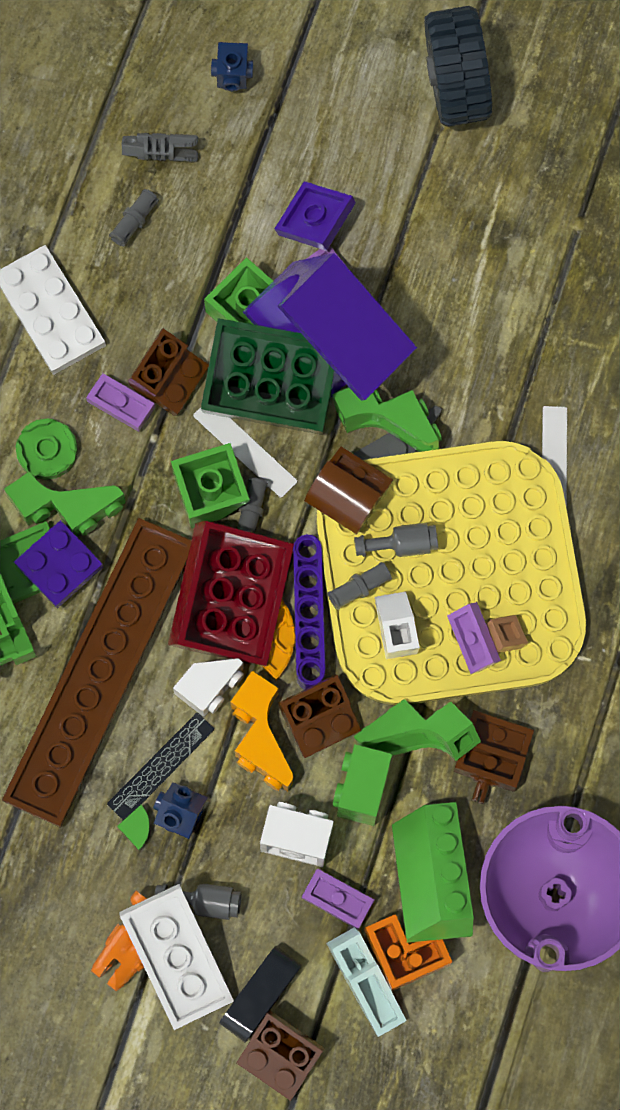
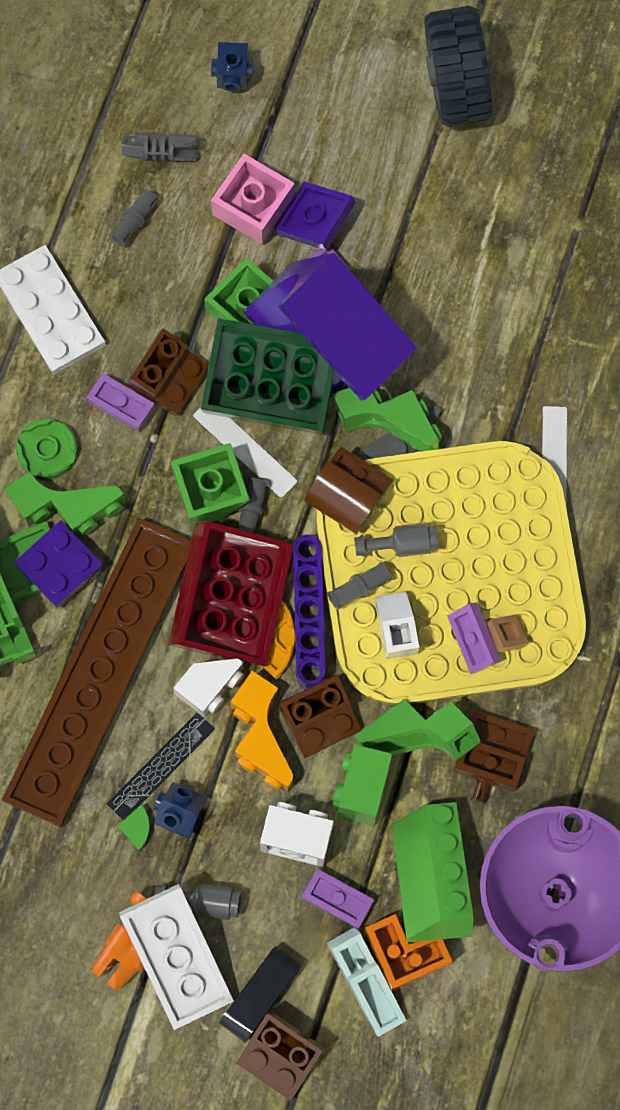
(253, 198): none -> bright pink brick

